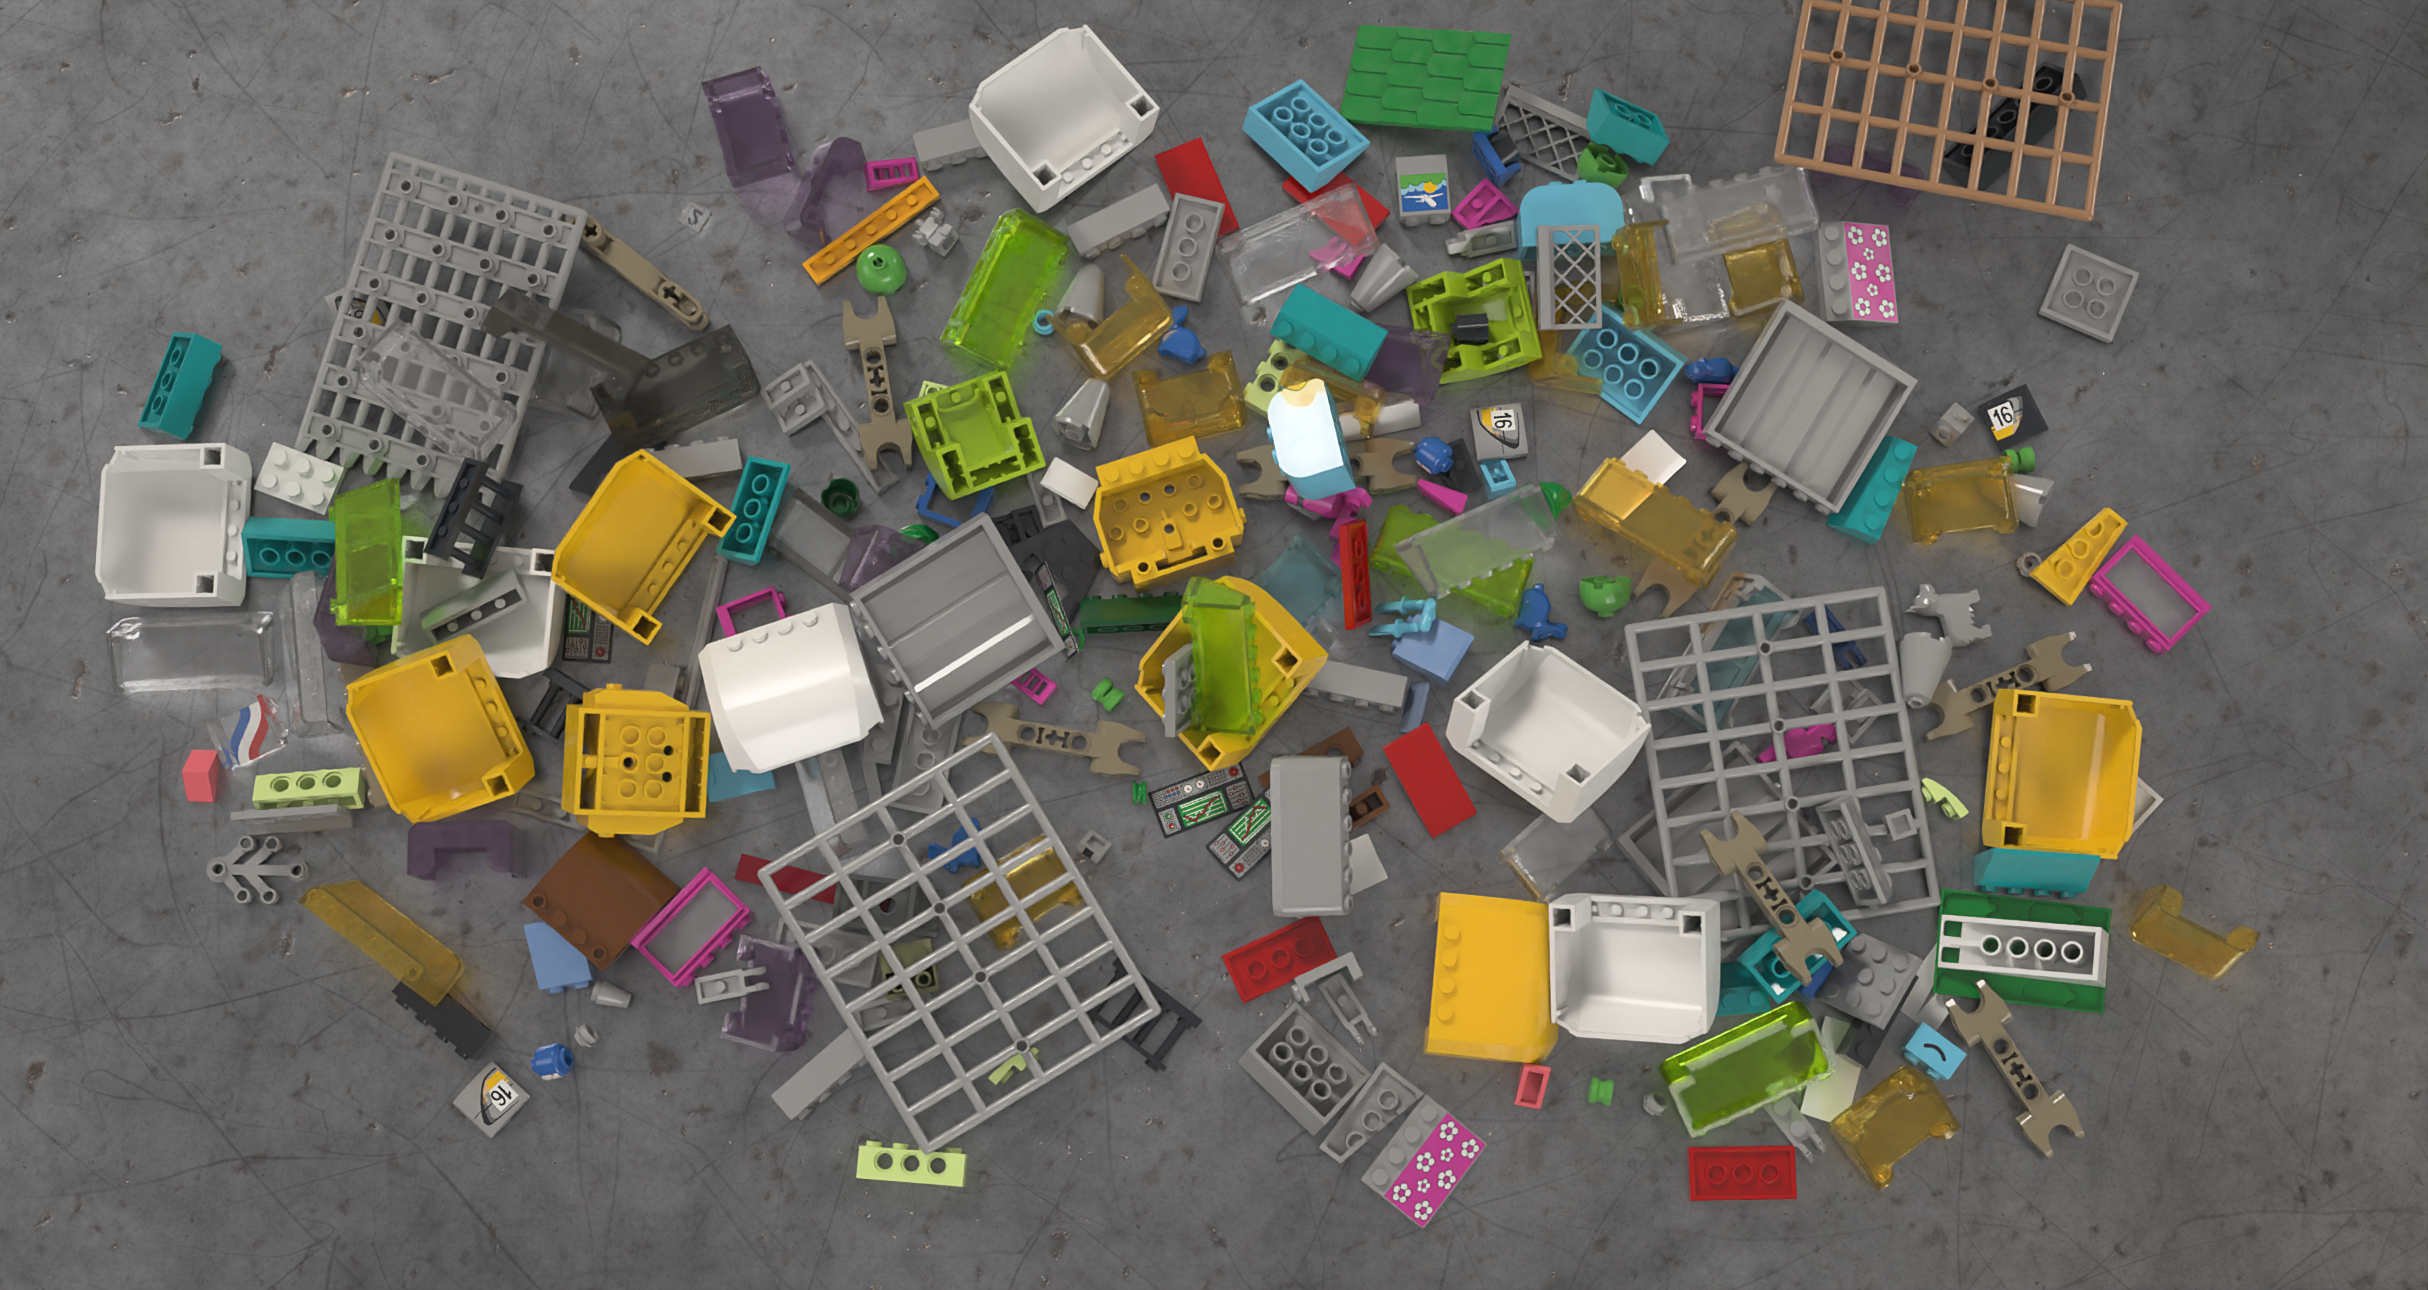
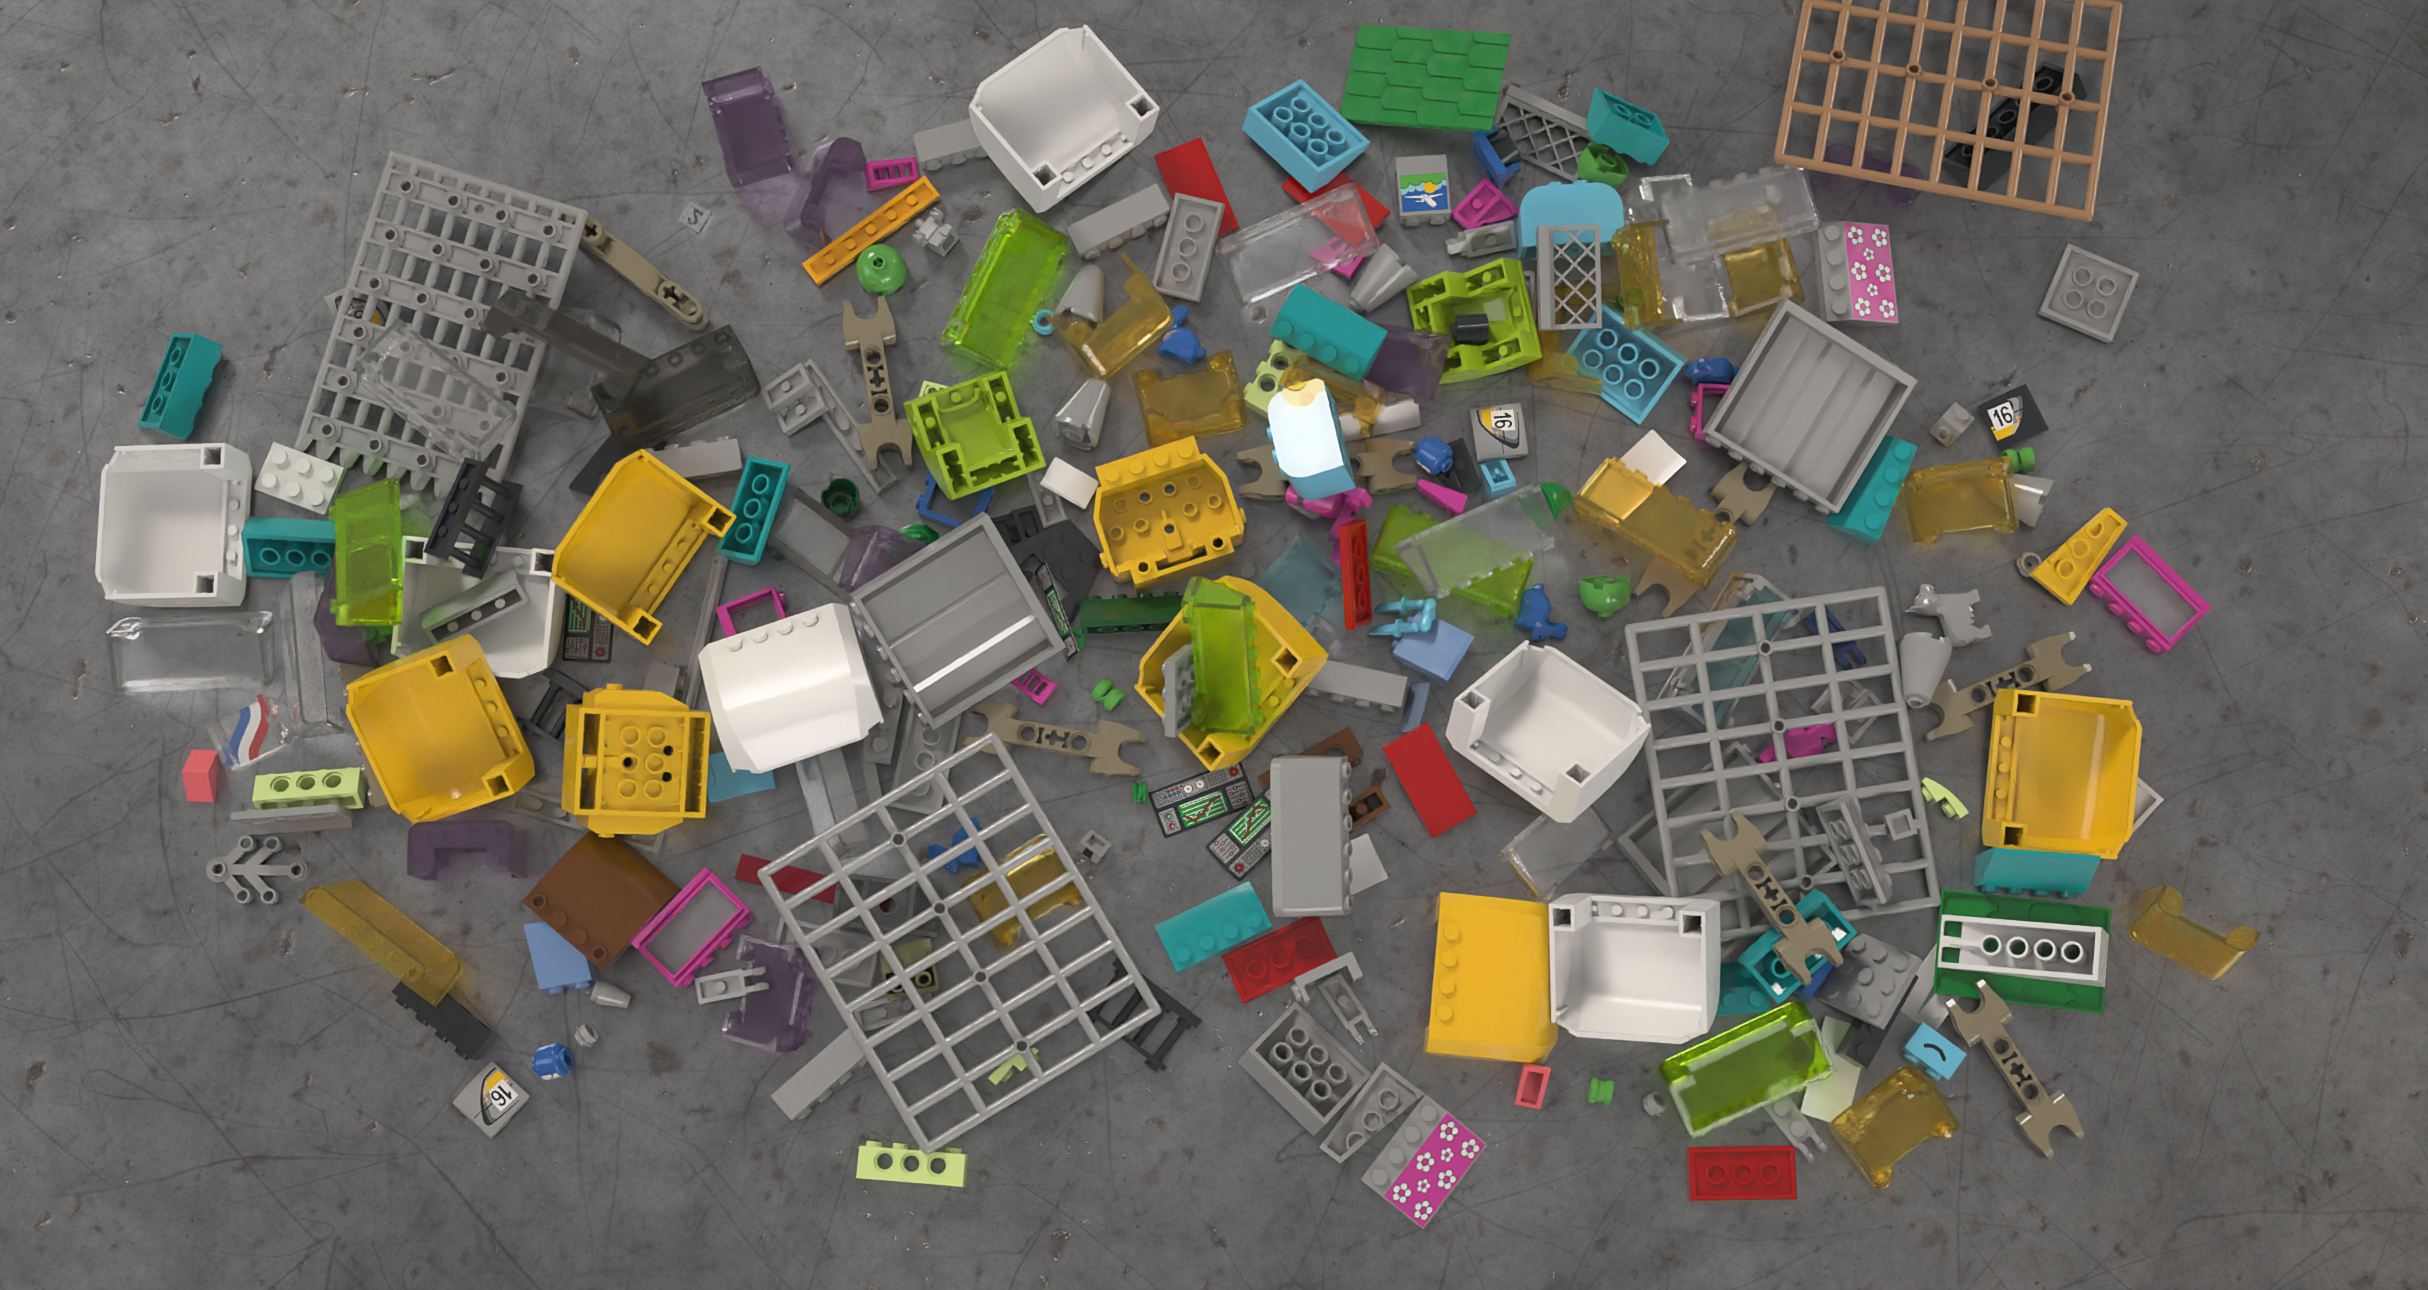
(1213, 927): none -> teal slope

